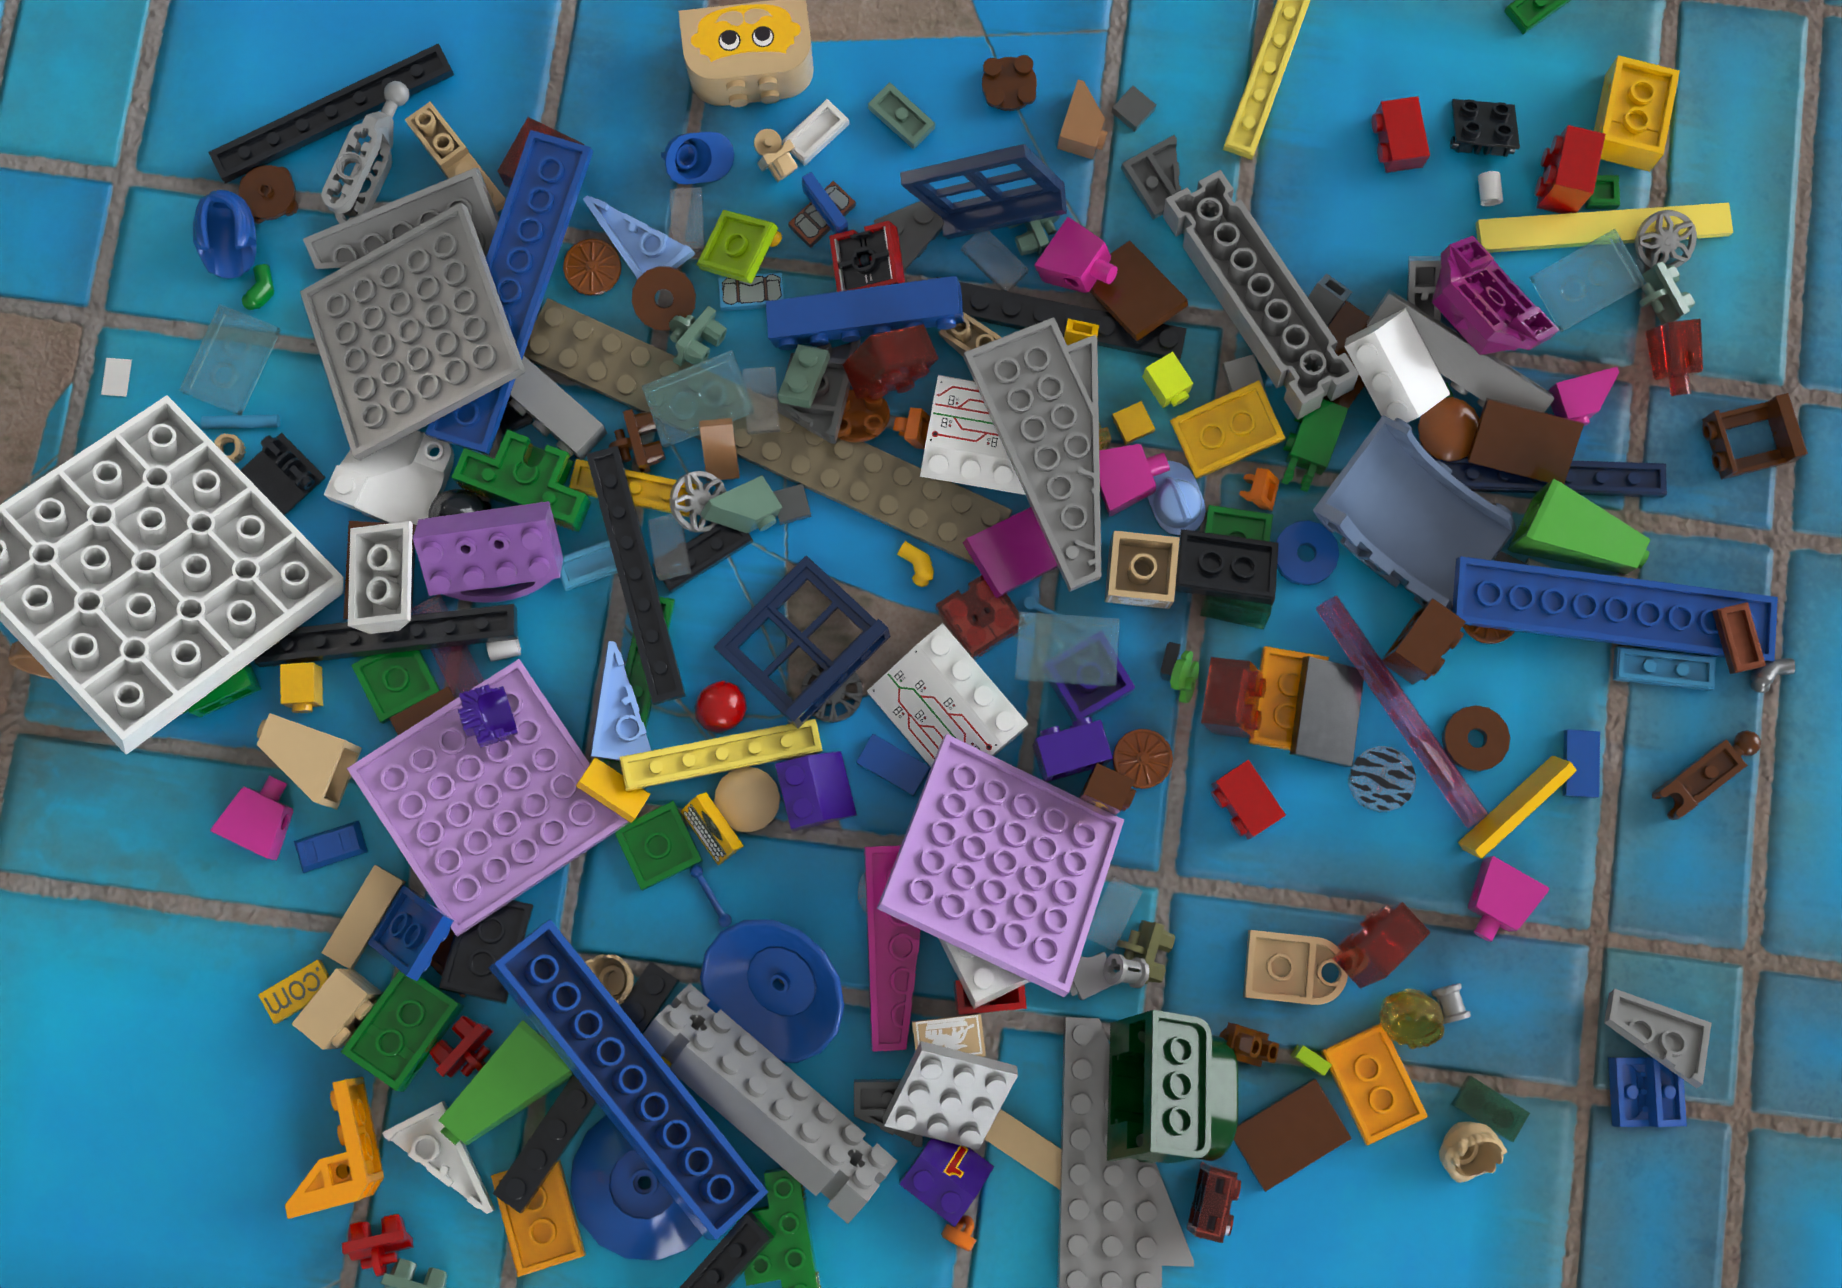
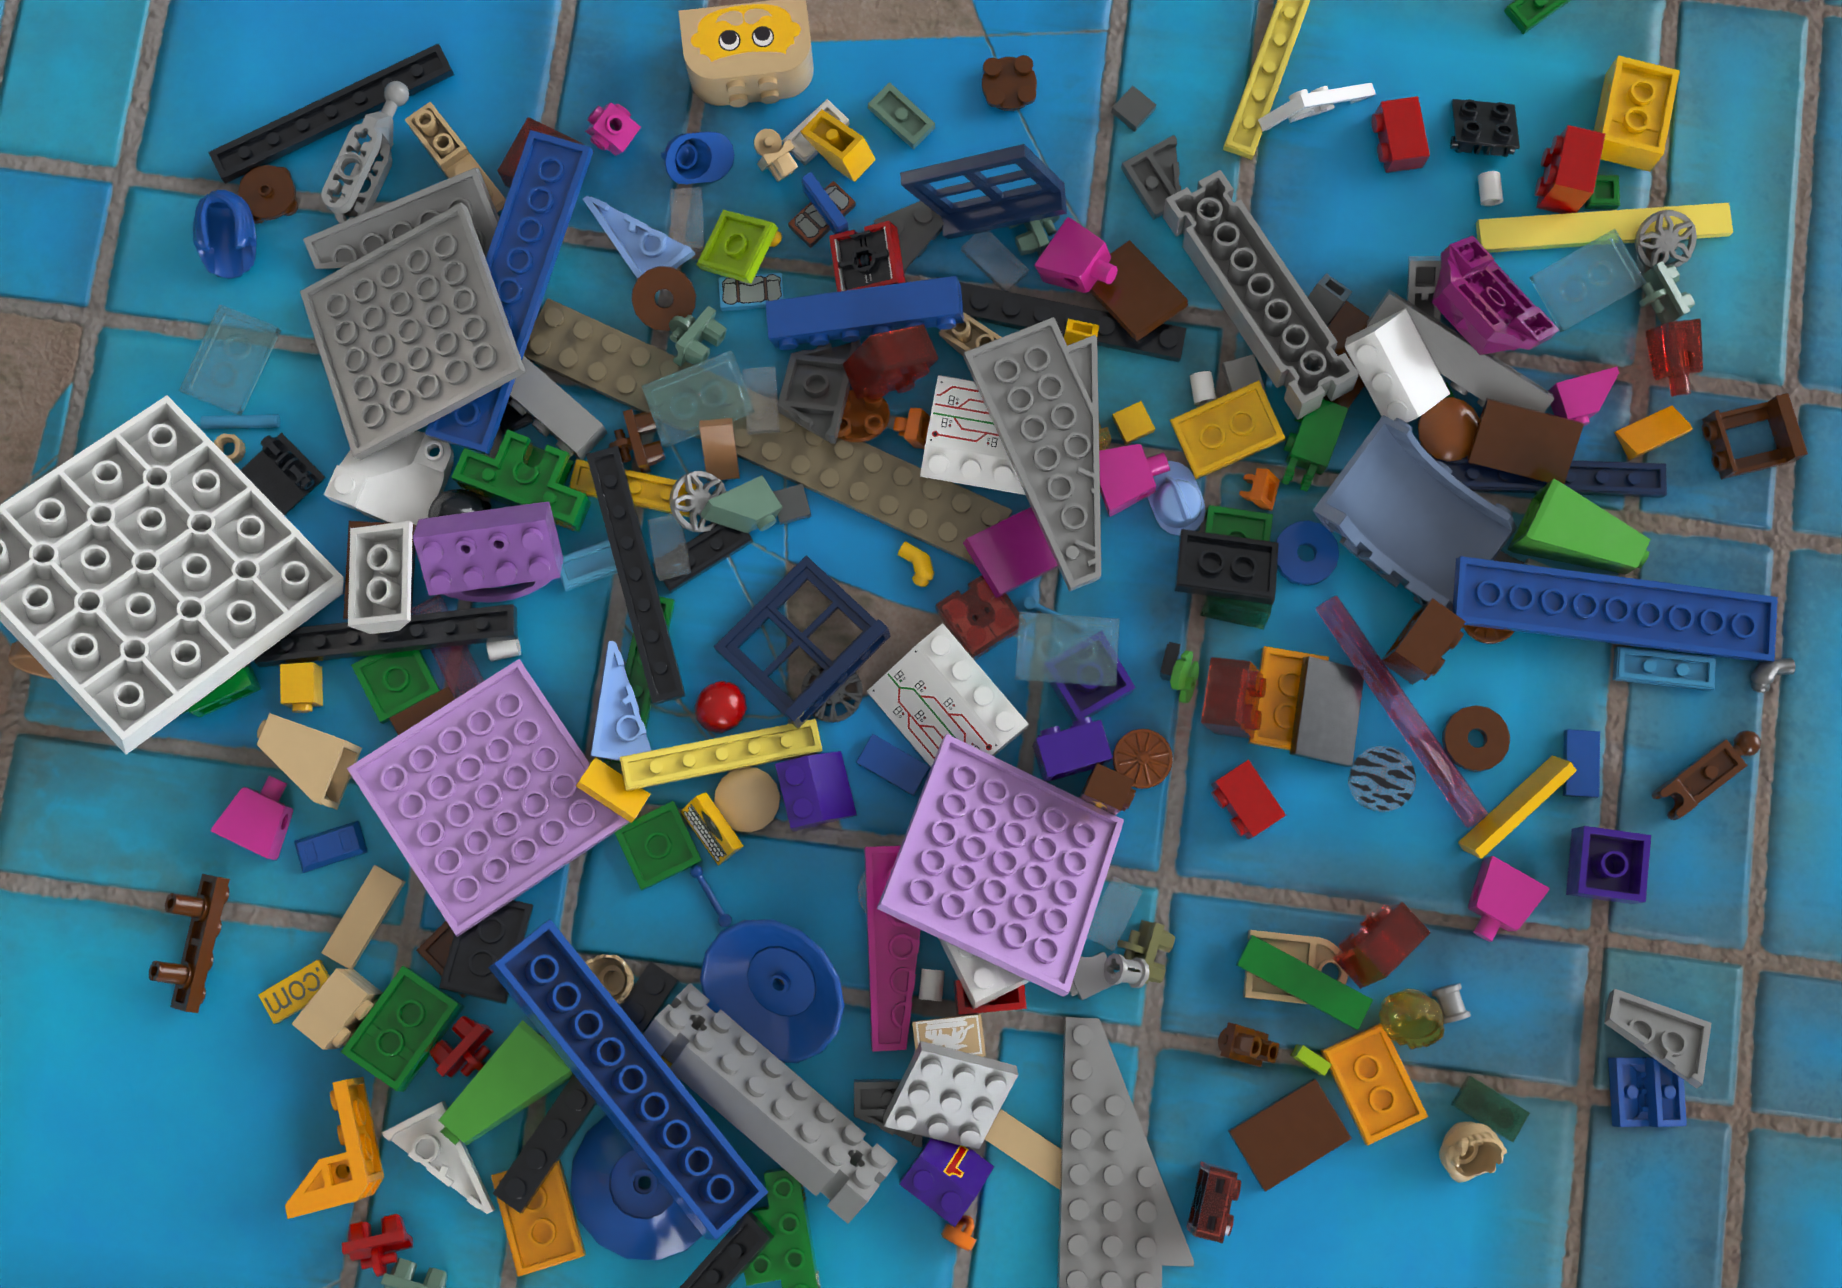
(116, 377): white sticker -> none
(199, 945): none -> reddish brown plate
(261, 291): green arm -> none
(410, 932): blue plate -> none
(487, 715): dark purple hair -> none
(592, 267): dark orange wheel -> none
(611, 128): none -> dark pink brick
(804, 376): sand green plate -> none
(839, 145): none -> yellow slope
(931, 985): none -> white hinge
(1083, 124): medium nougat slope -> none
(1142, 569): tan brick -> none
(1168, 381): neon yellow brick -> none
(1170, 1090): dark green brick -> none
(1202, 387): none -> white hinge
(1304, 982): none -> green tile
(1317, 101): none -> white wing
(1608, 865): none -> dark purple brick
(1652, 432): none -> light orange slope
(1739, 638): copper tile -> none

